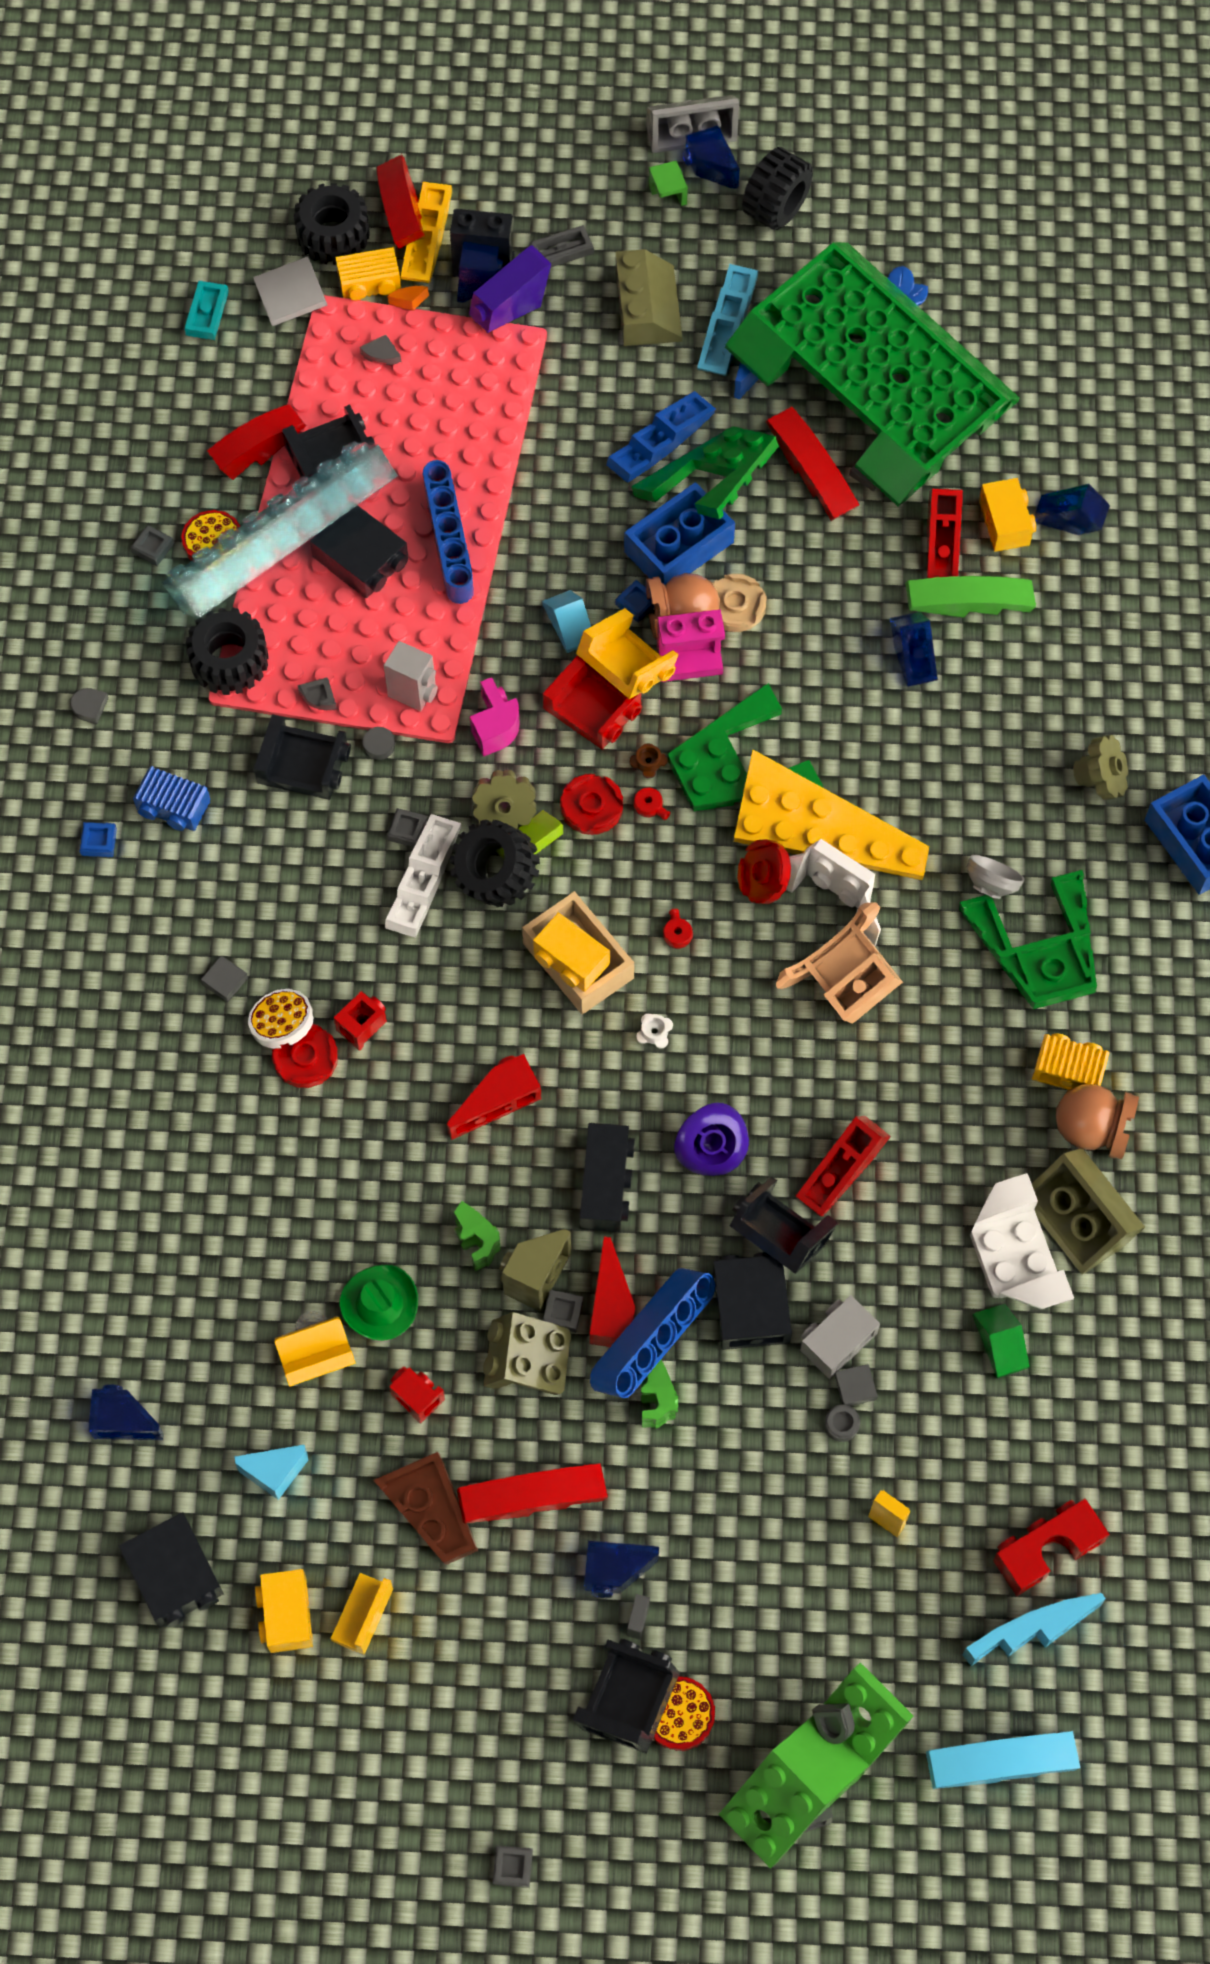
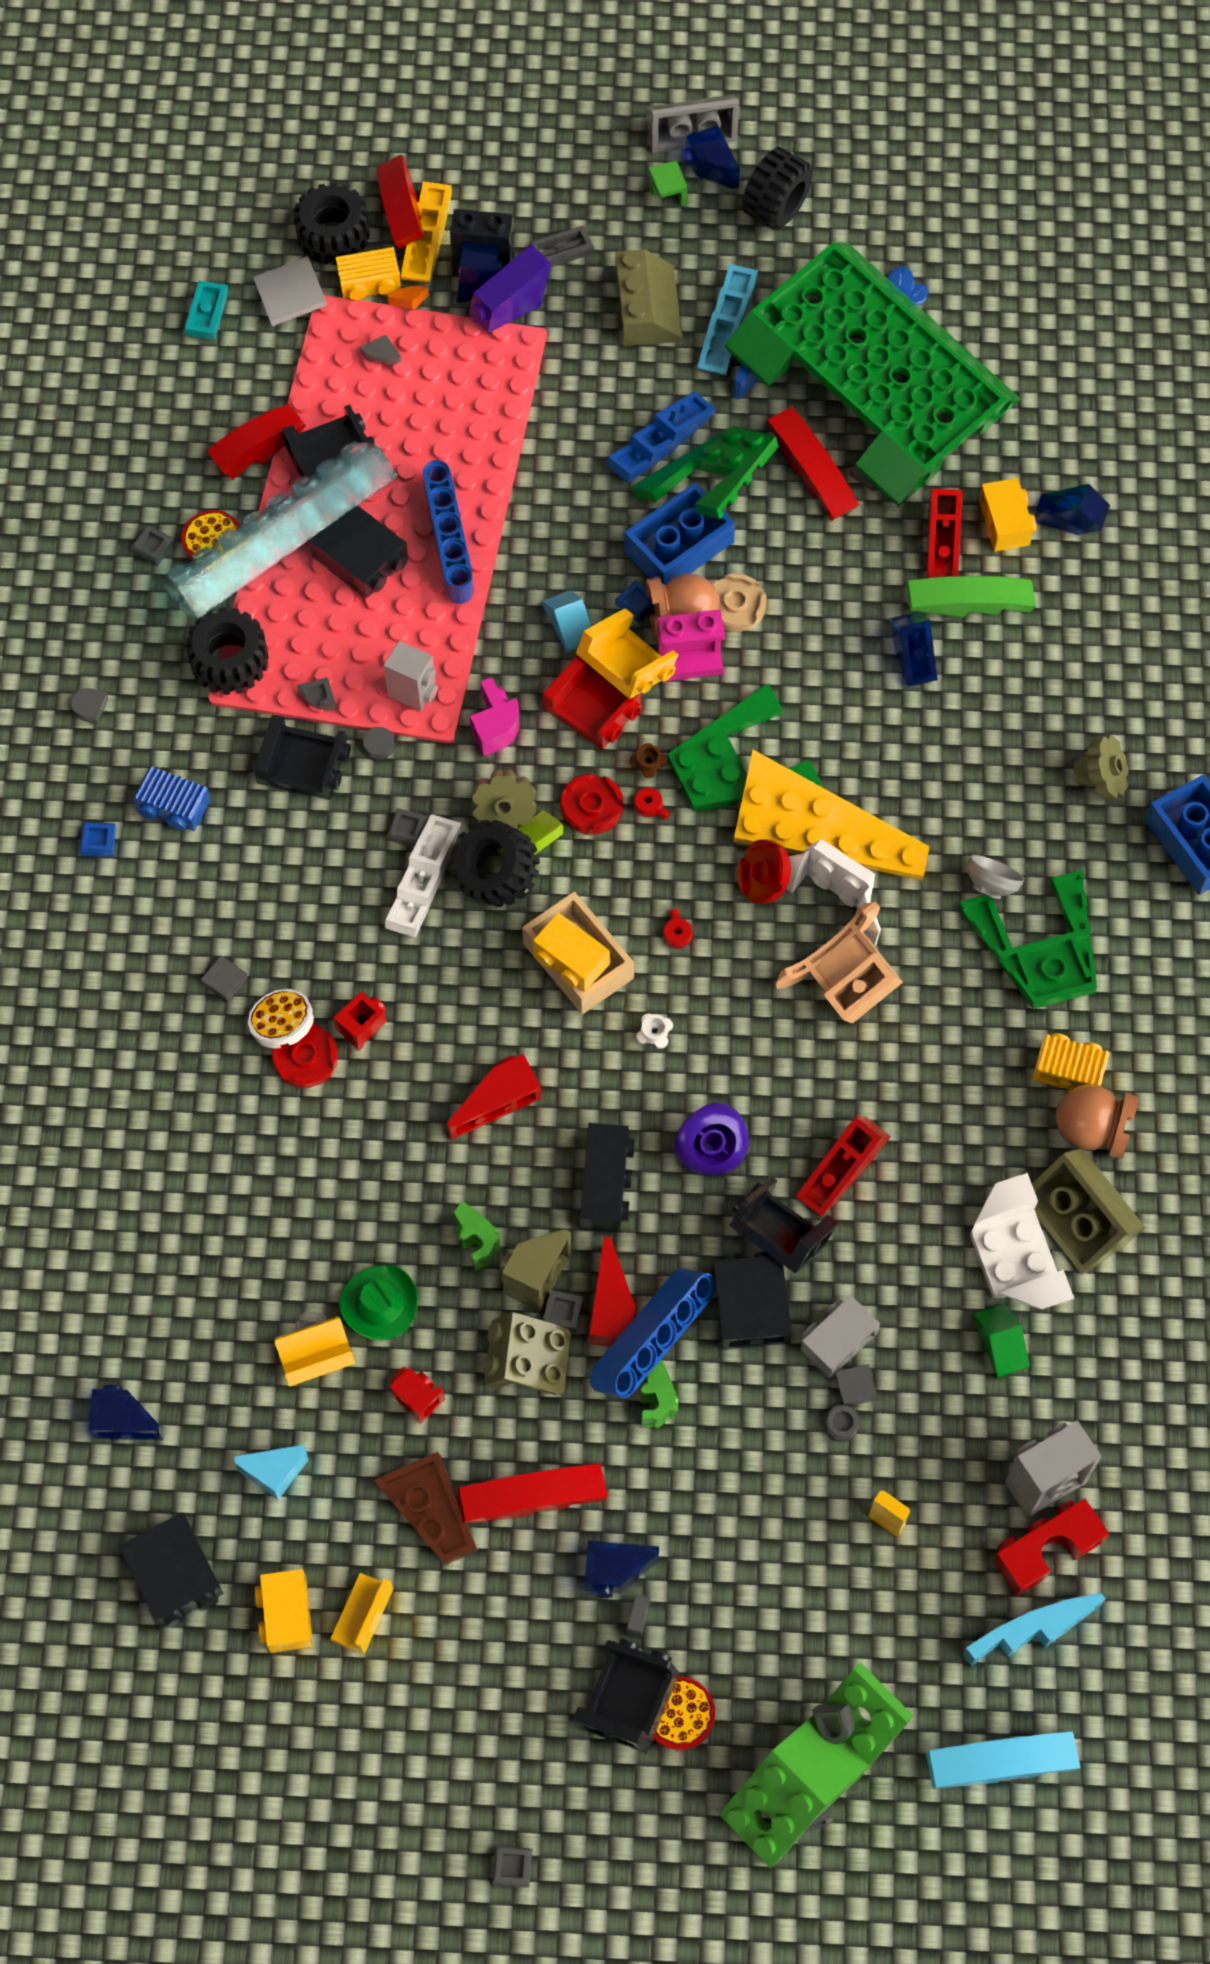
(1052, 1467): none -> light grey brick

